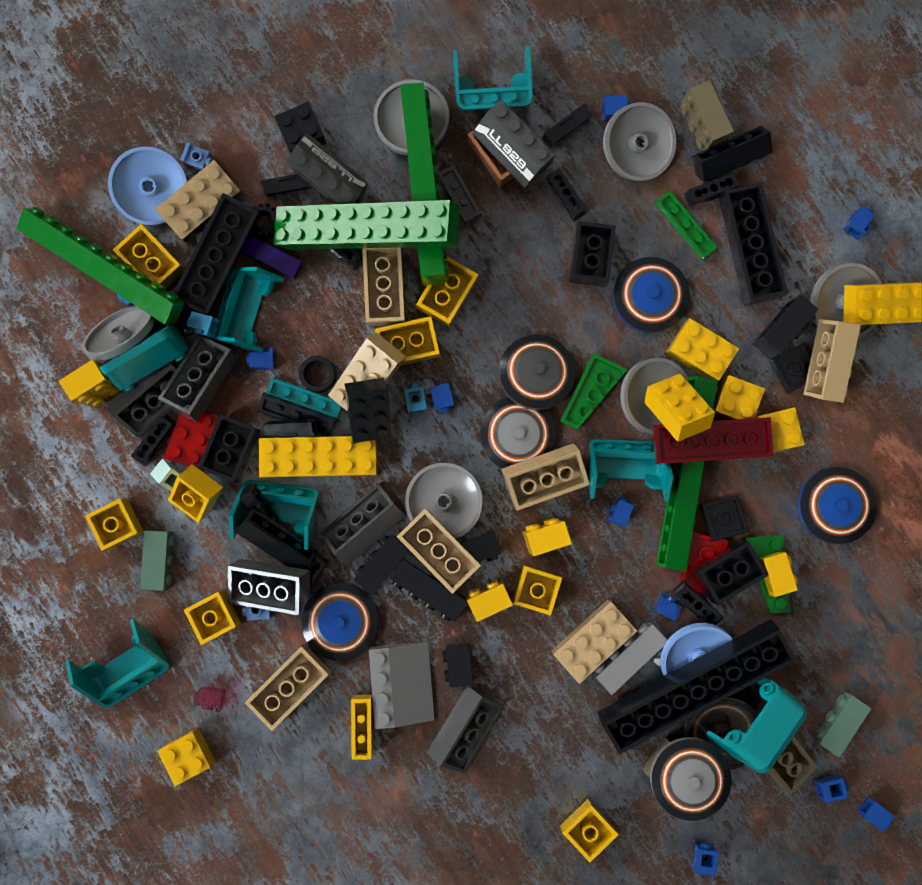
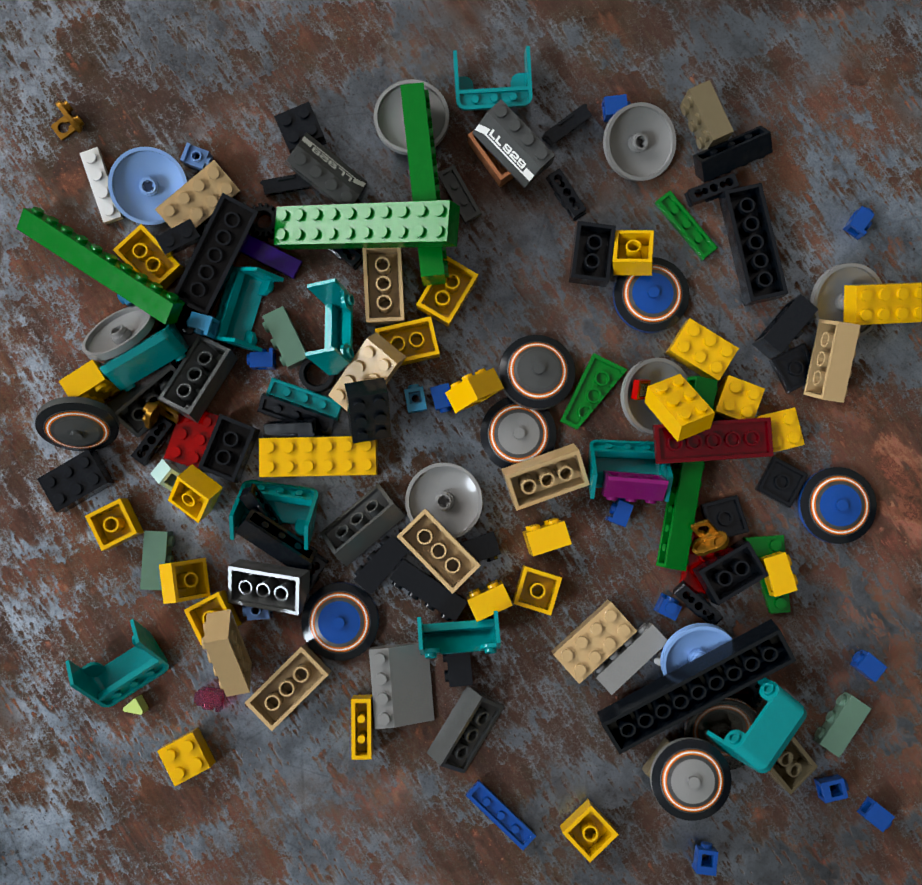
(76, 122): none -> pearl gold bracket
(76, 480): none -> black brick
(77, 423): none -> dish
(98, 179): none -> white plate
(136, 706): none -> yellowish green slope
(153, 412): none -> pearl gold bracket
(178, 238): none -> black brick
(184, 580): none -> yellow brick
(227, 652): none -> tan brick
(284, 337): none -> sand green brick
(338, 326): none -> teal windscreen
(459, 637): none -> teal windscreen
(473, 389): none -> yellow brick
(501, 814): none -> blue plate
(633, 252): none -> yellow brick
(633, 486): none -> magenta slope
(640, 388): none -> tile
(708, 541): none -> pearl gold bracket
(781, 482): none -> black tile
(868, 665): none -> blue brick

